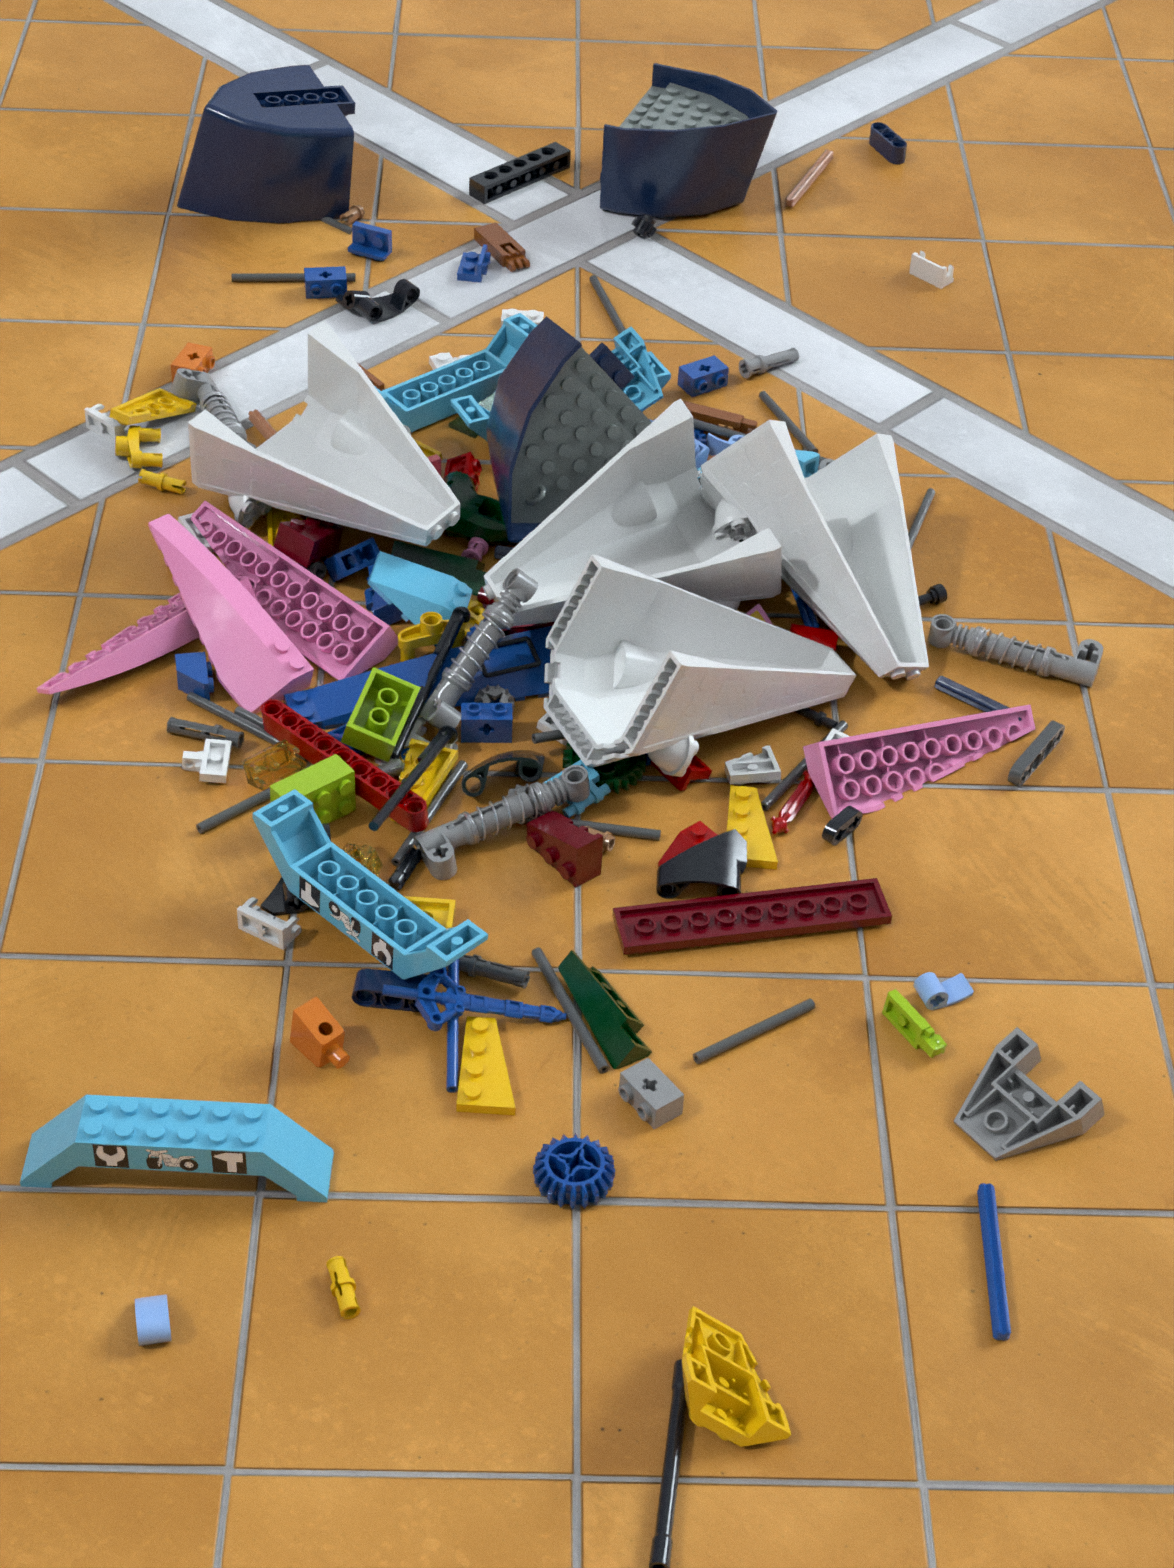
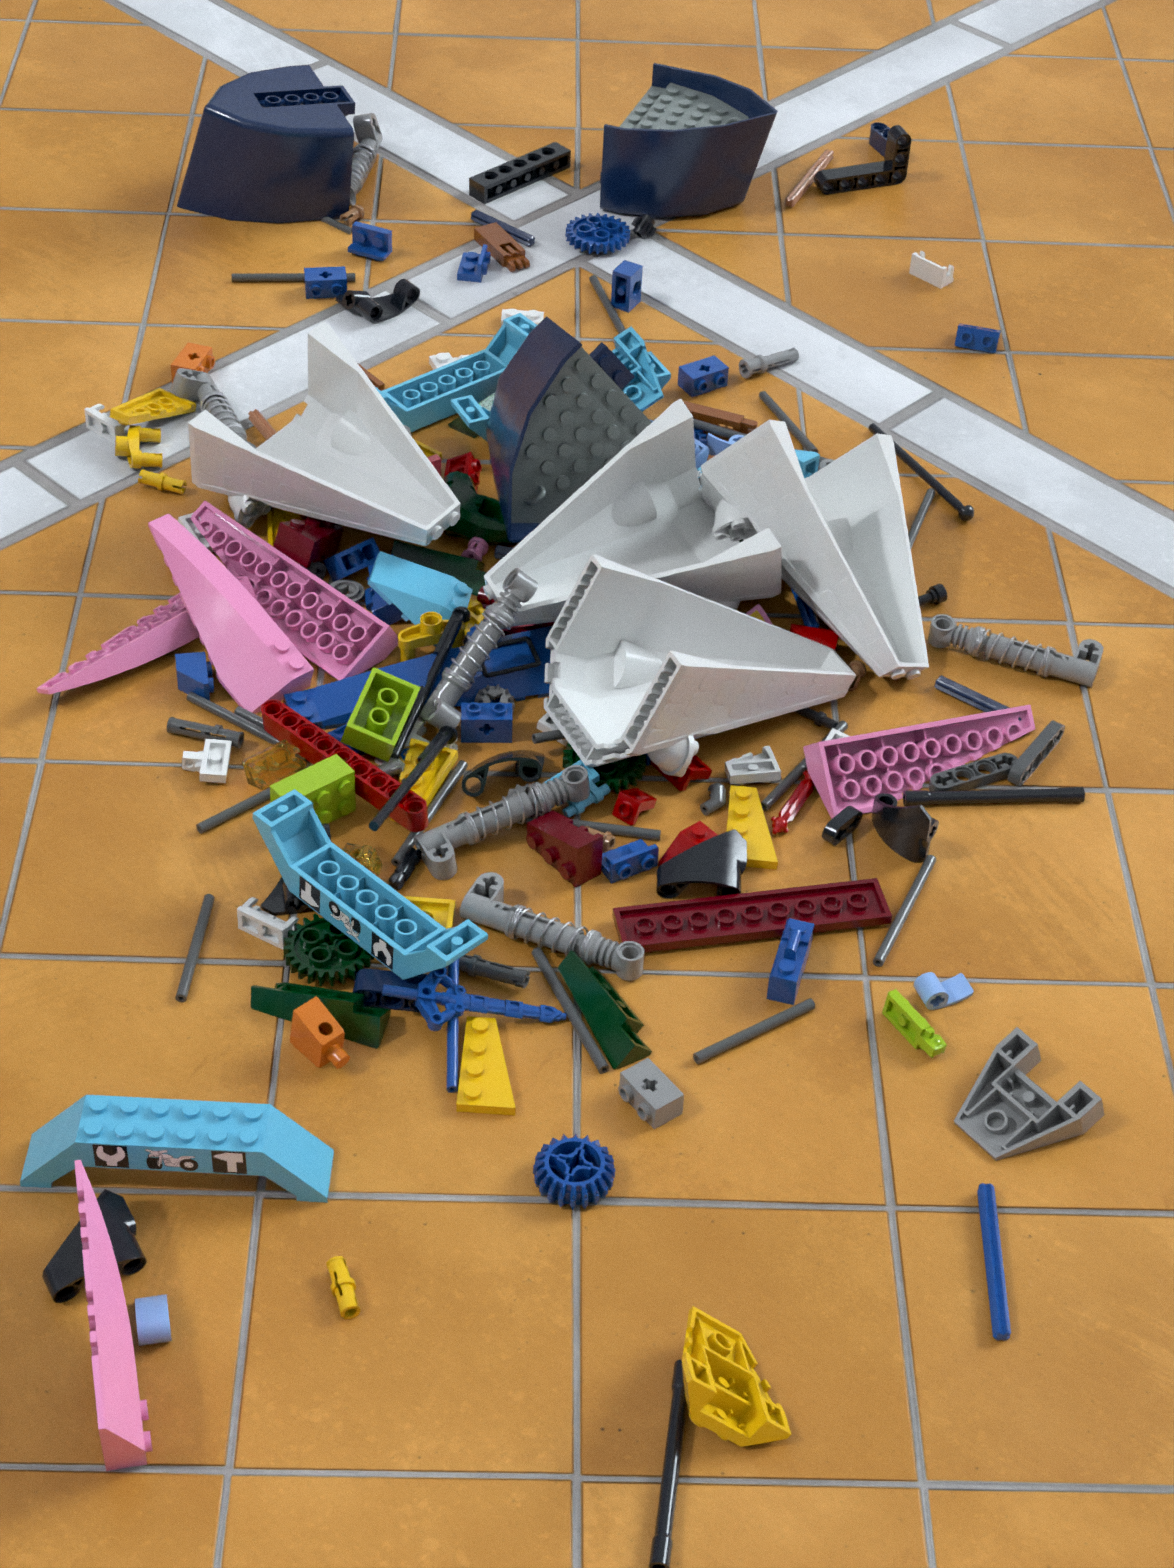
(66, 1270): none -> black panel
(113, 1357): none -> bright pink wedge
(195, 947): none -> dark grey piece
(323, 952): none -> dark green gear
(355, 589): none -> light grey gear
(359, 1022): none -> dark green wedge
(364, 153): none -> light grey piece
(486, 906): none -> light grey piece
(517, 234): none -> dark blue axle
(597, 233): none -> blue gear
(626, 286): none -> blue brick
(629, 860): none -> blue bracket
(631, 803): none -> red bracket
(717, 800): none -> dark grey arm
(790, 961): none -> blue piece
(859, 669): none -> medium nougat pin
(870, 175): none -> black beam
(904, 911): none -> dark grey piece
(905, 828): none -> black panel
(965, 512): none -> black bar
(977, 338): none -> blue bracket
(997, 765): none -> dark grey beam
(1061, 795): none -> black piece

